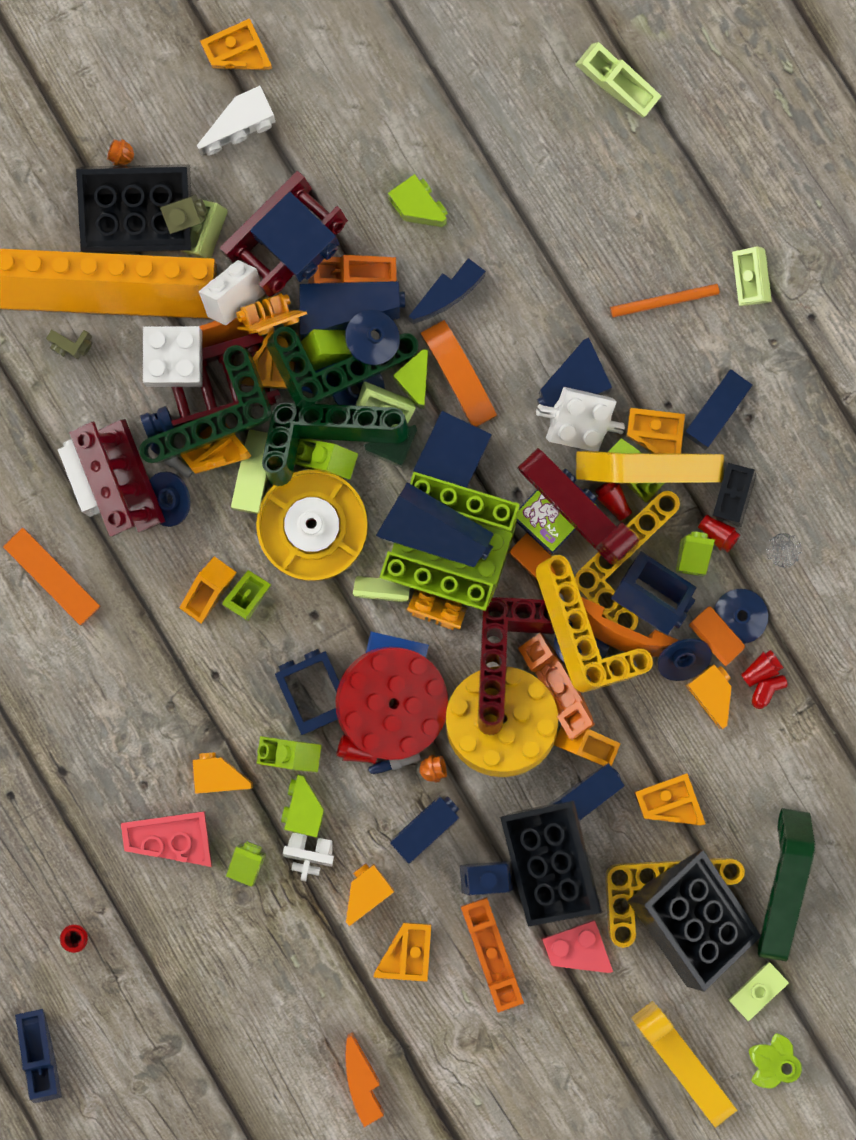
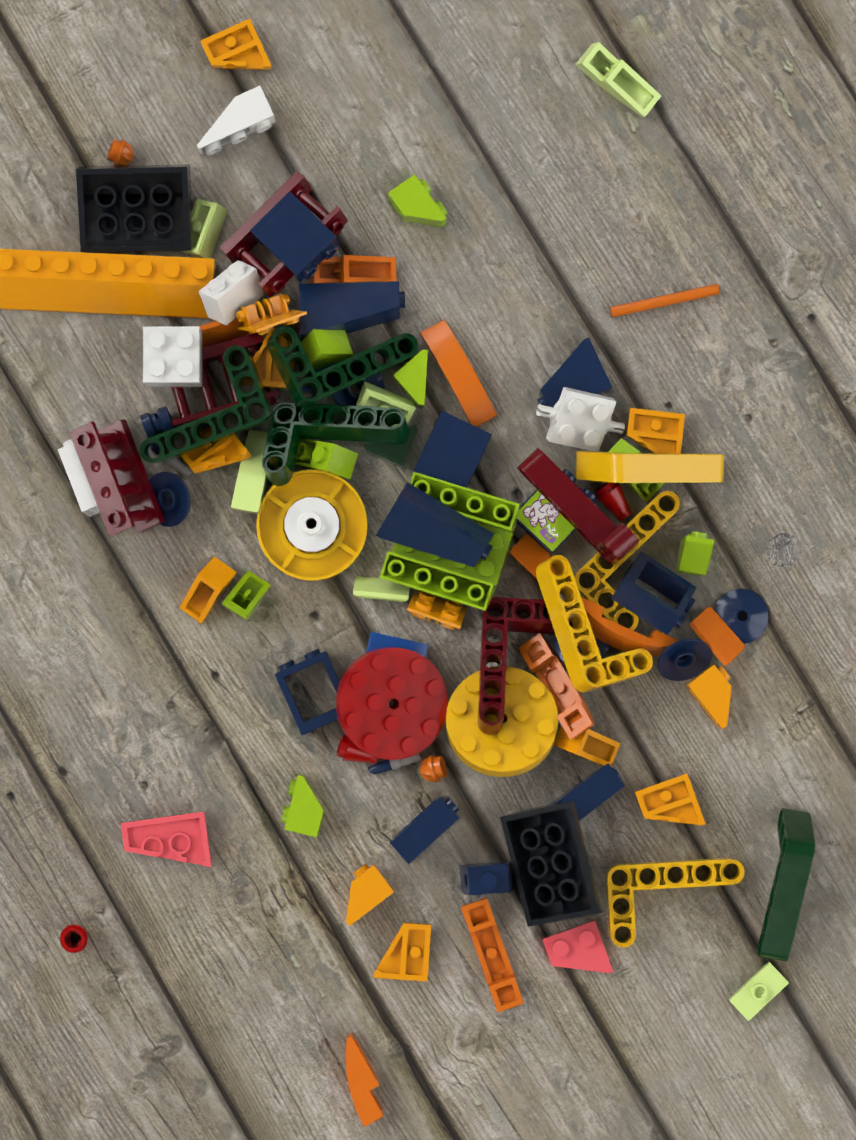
(38, 1056): dark blue slope -> none
(51, 576): orange tile -> none
(63, 345): olive bracket -> none
(184, 213): olive bracket -> none
(217, 775): light orange slope -> none
(246, 863): lime slope -> none
(288, 754): lime slope -> none
(296, 851): white hips -> none
(361, 343): dark blue dish -> none
(448, 292): dark blue slope -> none
(684, 1063): yellow beam -> none
(695, 920): black slope -> none
(718, 409): dark blue slope -> none
(723, 534): red cone -> none
(734, 494): black hinge -> none
(752, 276): yellowish green slope -> none
(762, 668): red cone -> none
(766, 689): red arm -> none
(771, 1060): lime plate -> none

